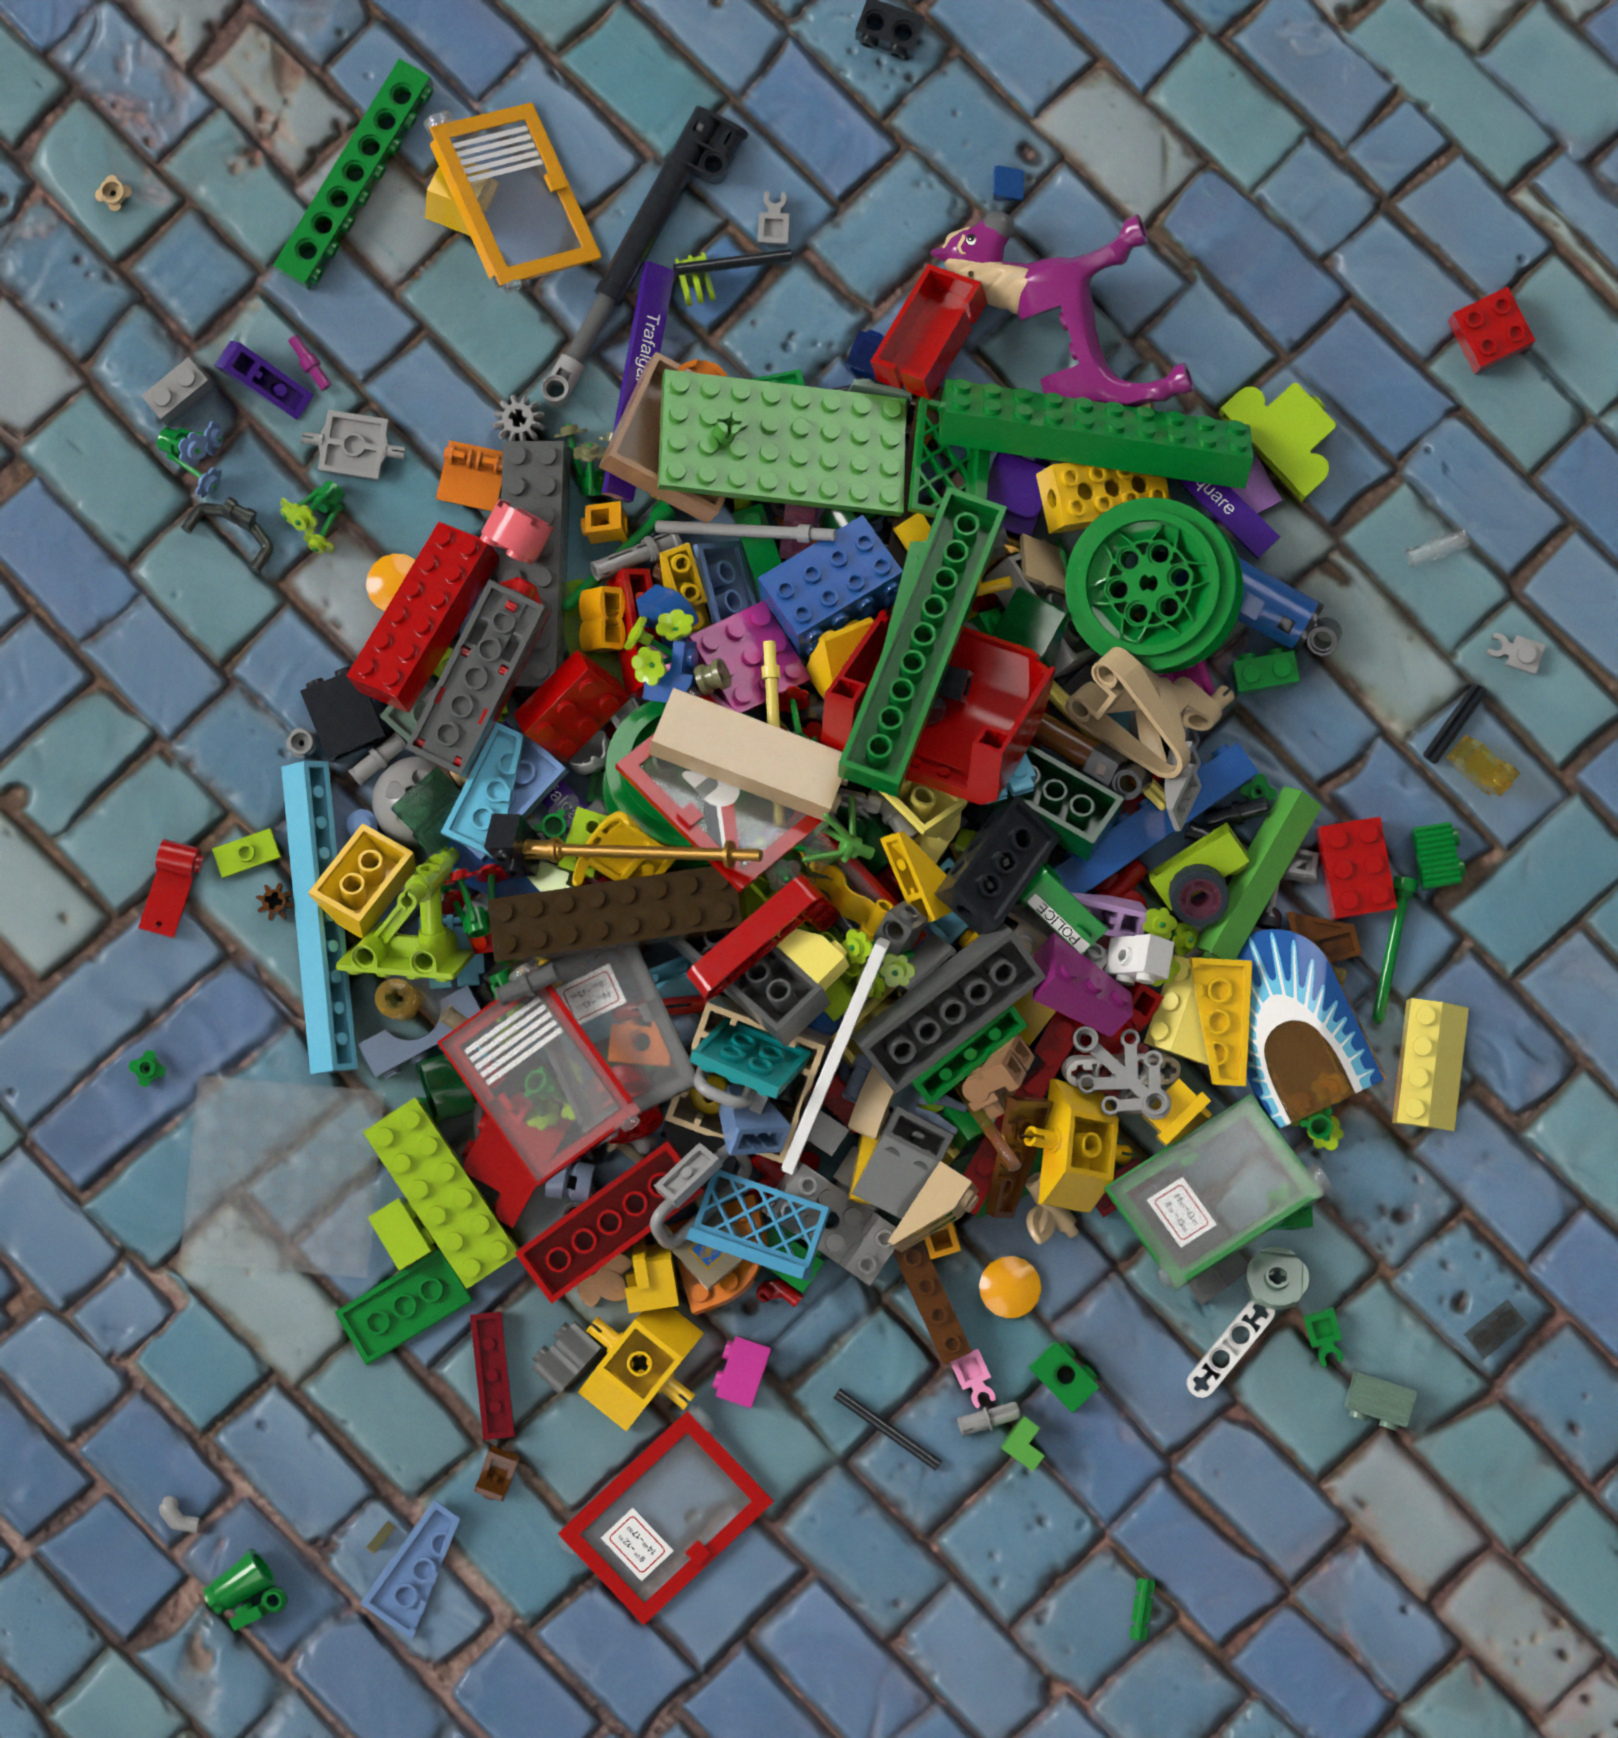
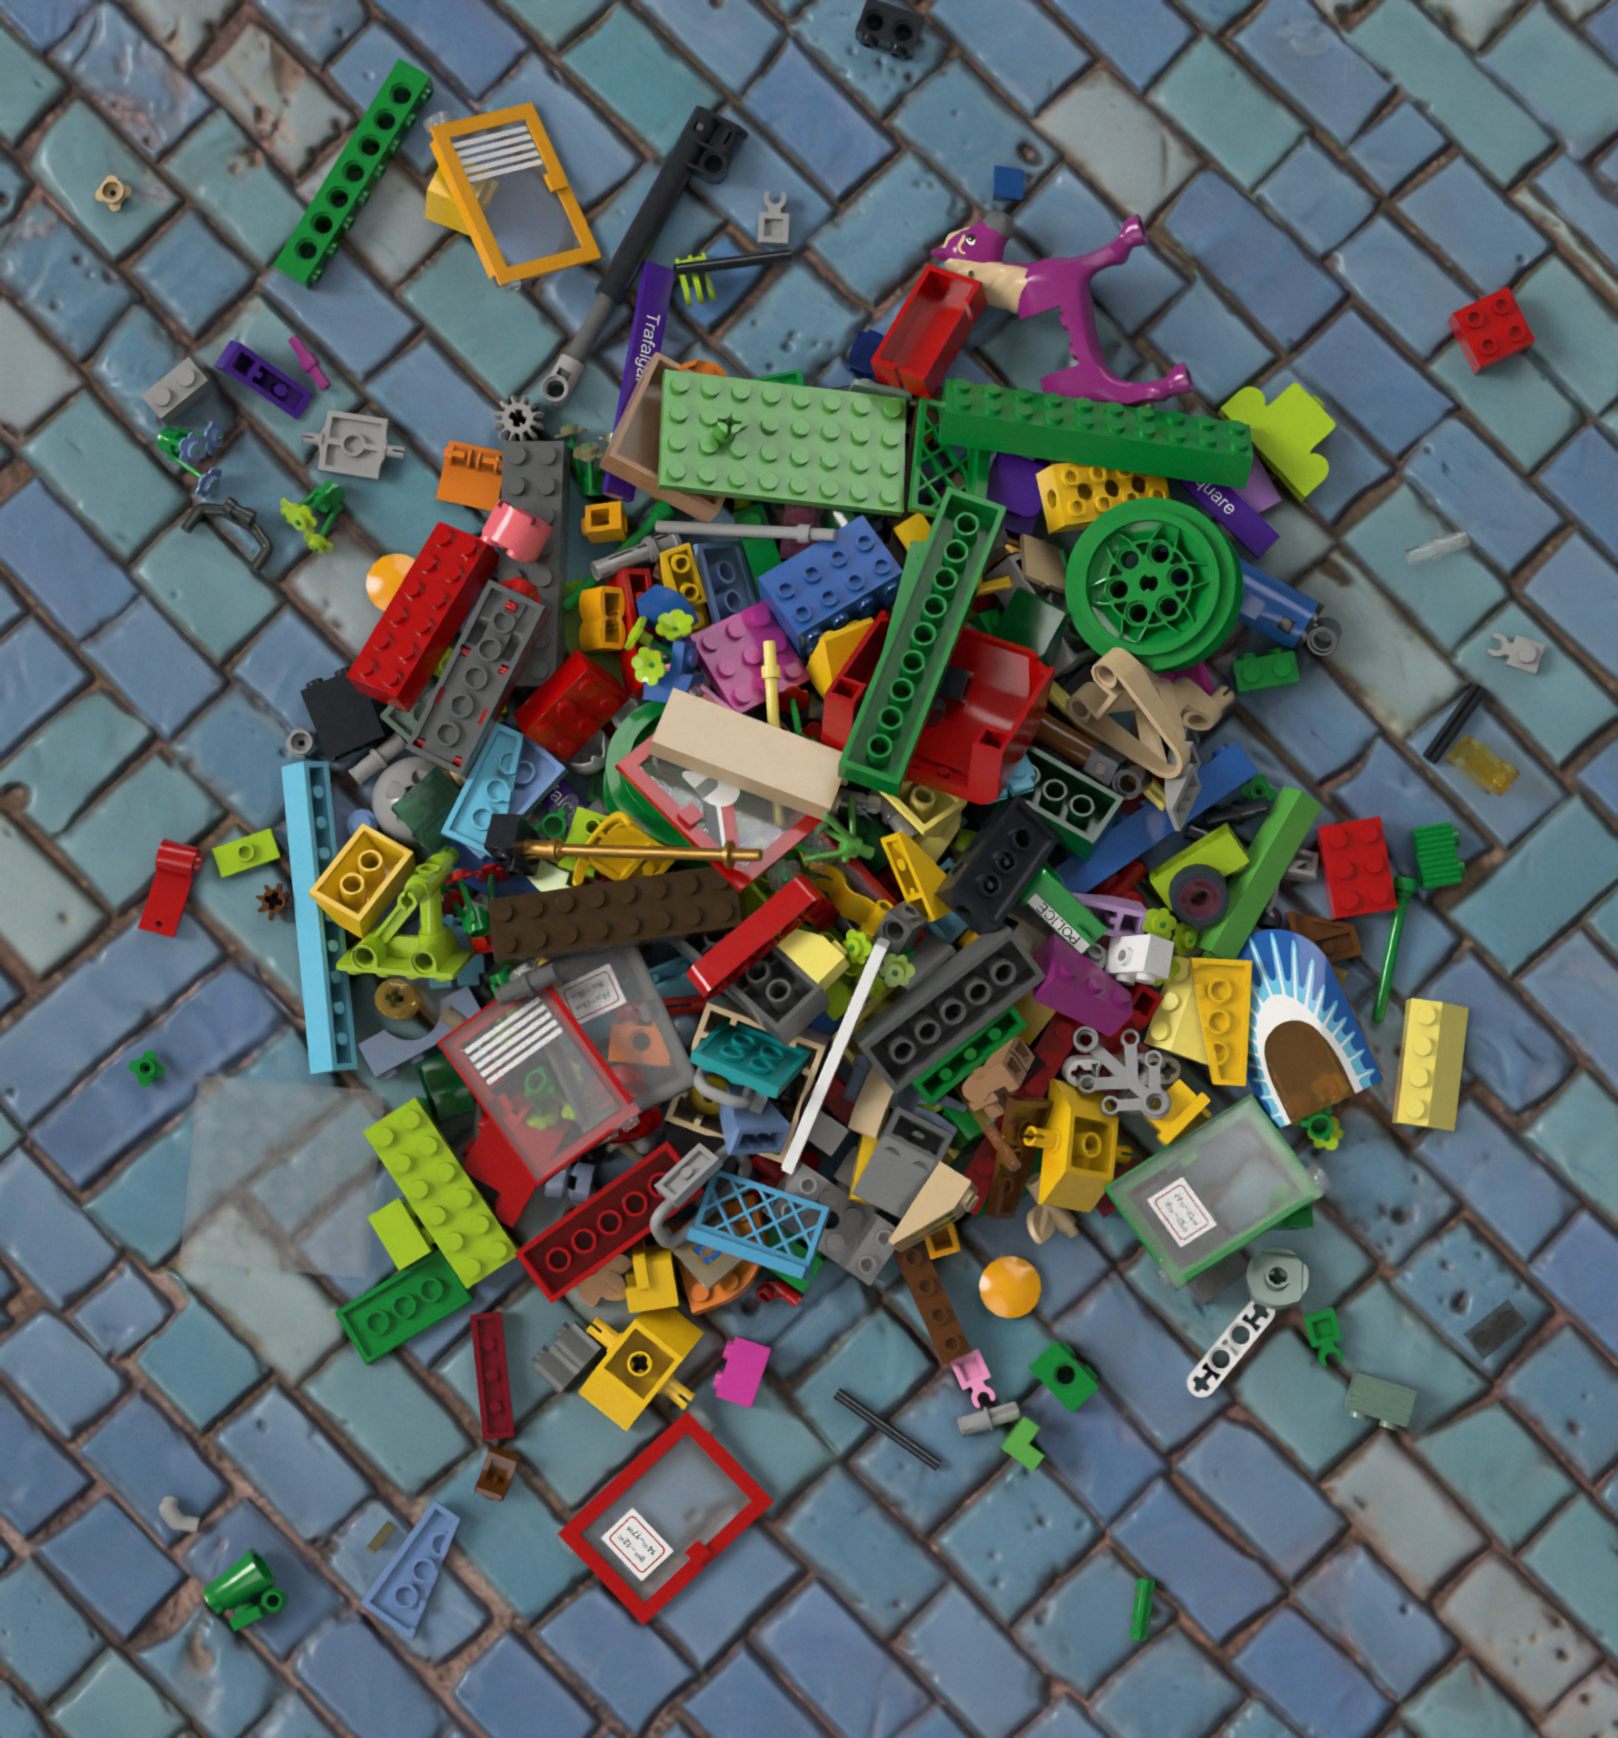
(712, 676): olive wheel -> none

